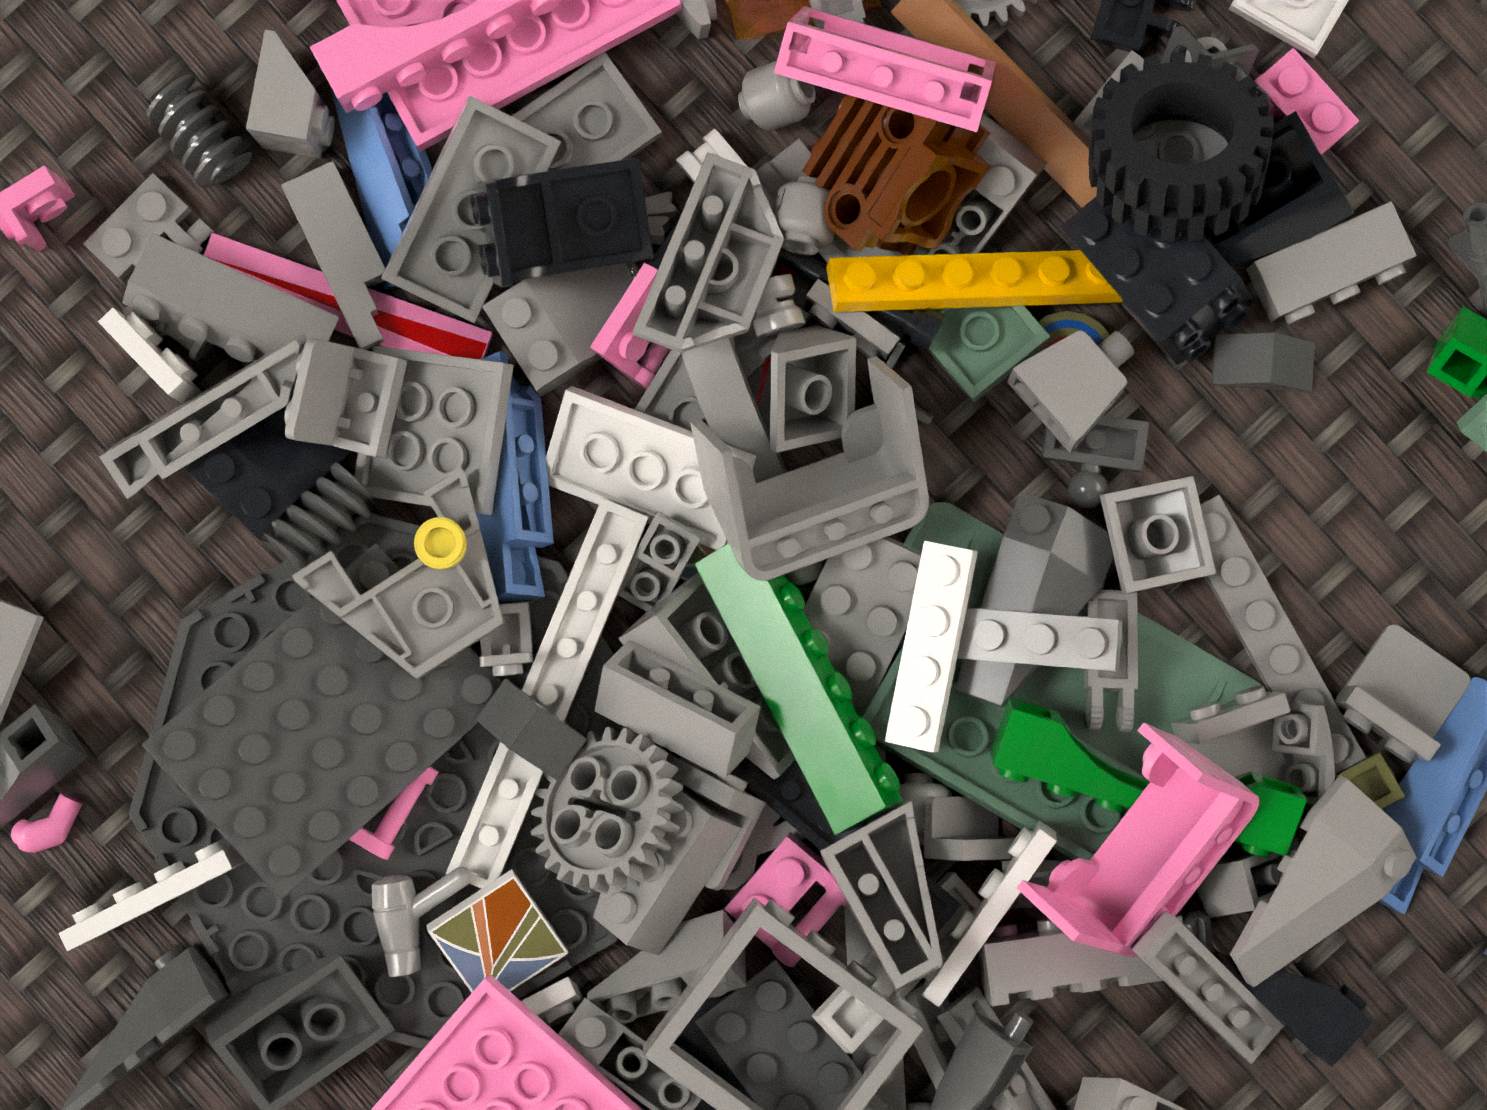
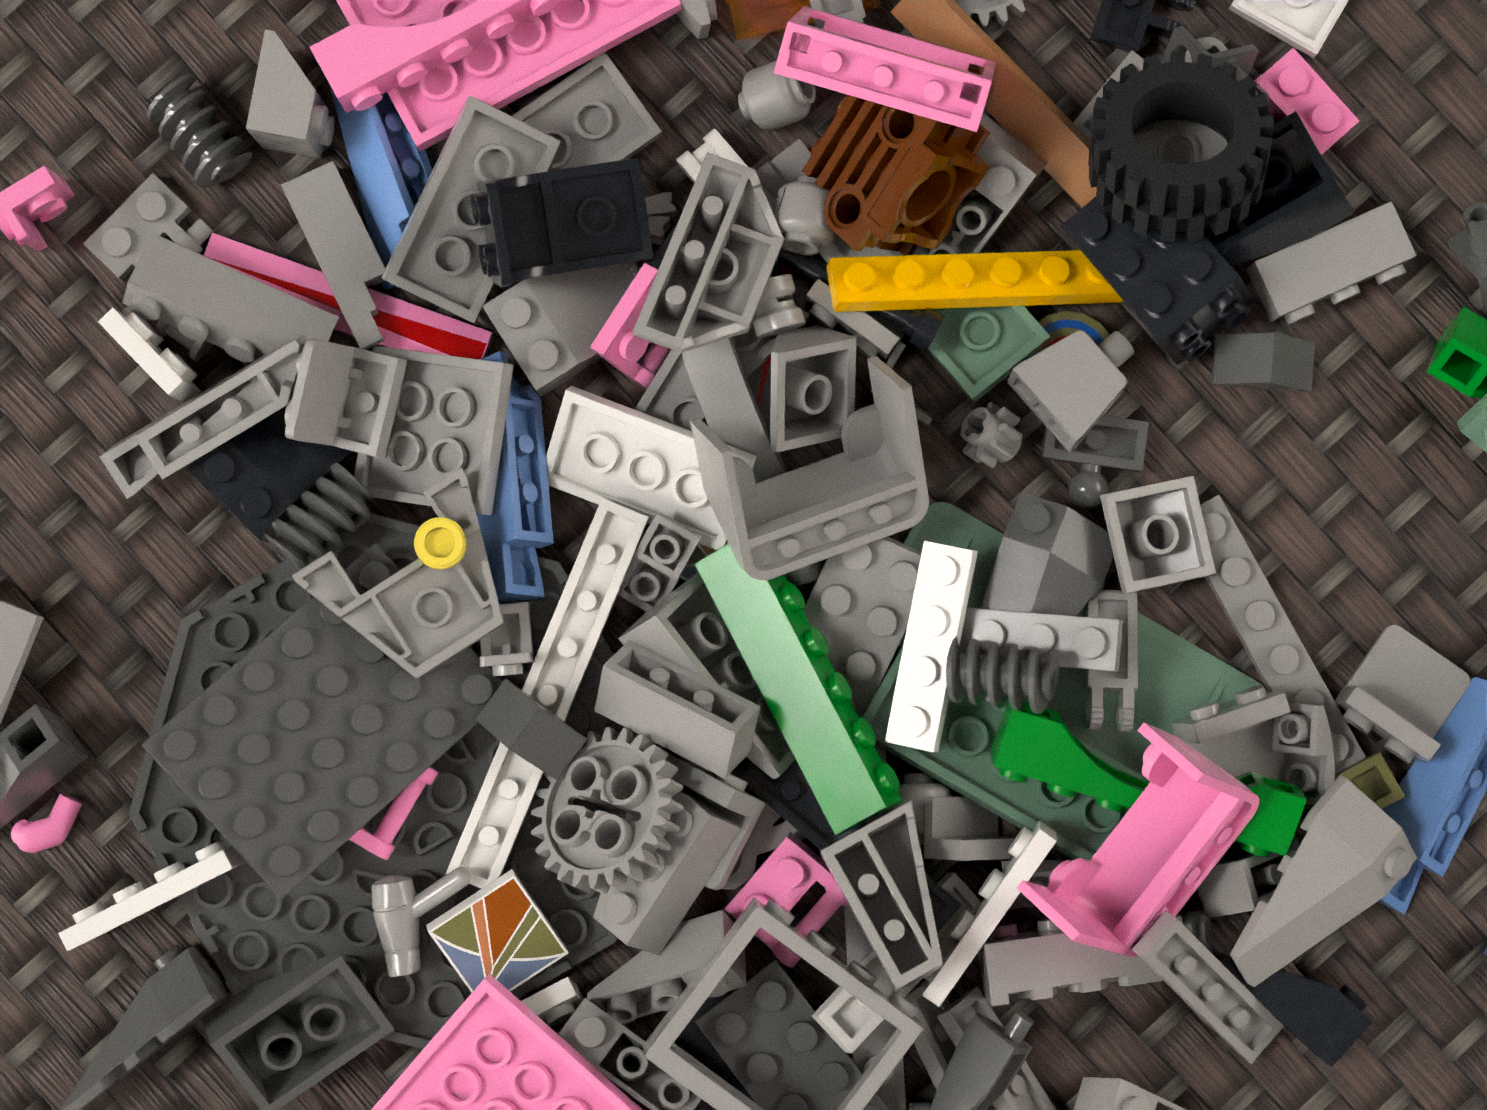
(991, 435): none -> light grey gear
(1001, 677): none -> dark grey piece

